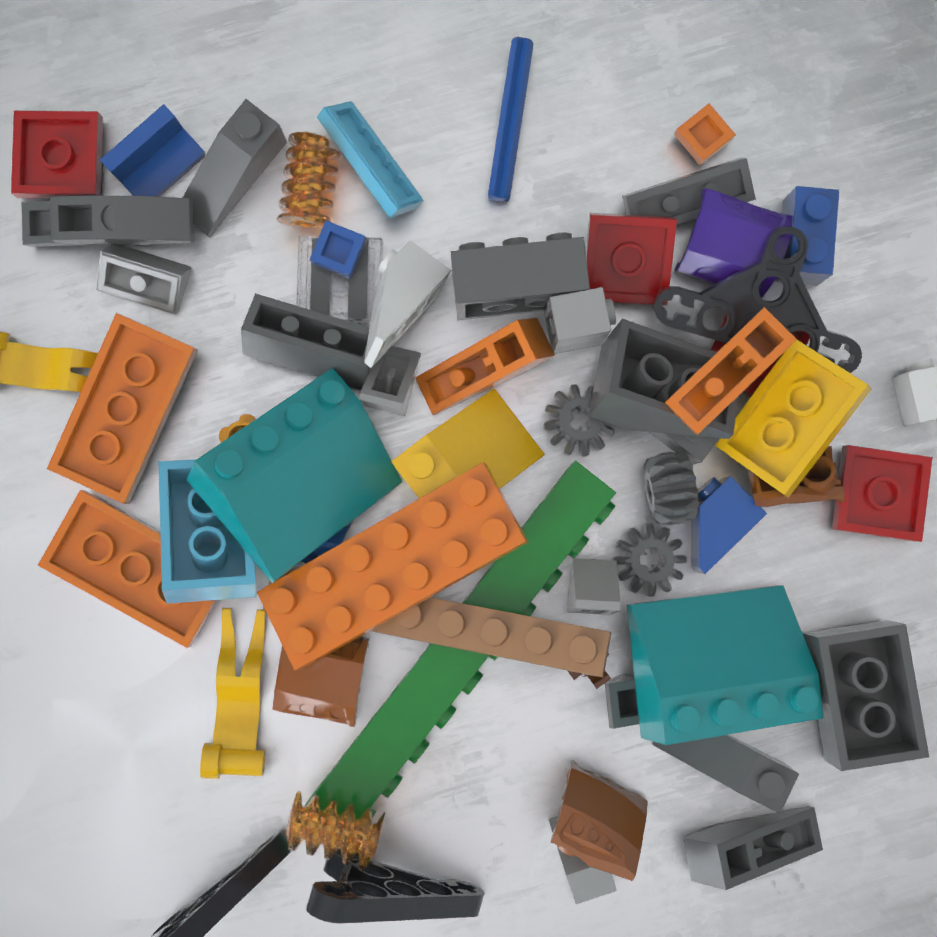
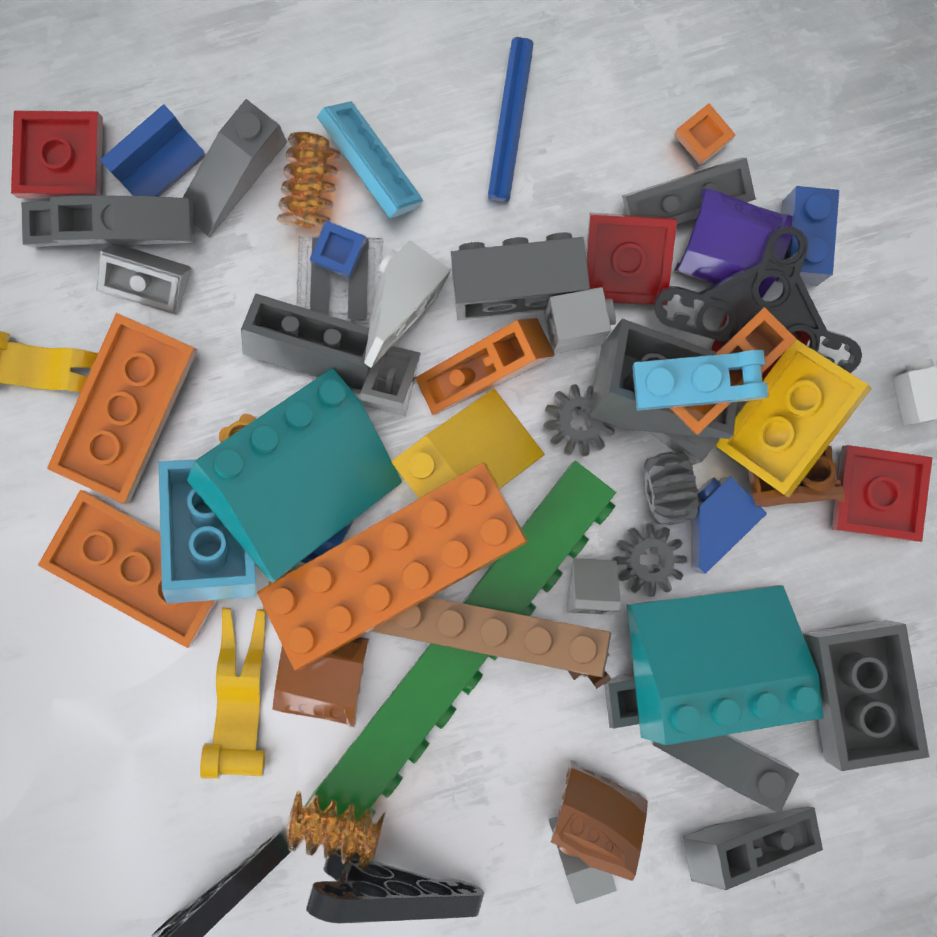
(698, 380): none -> medium azure plate

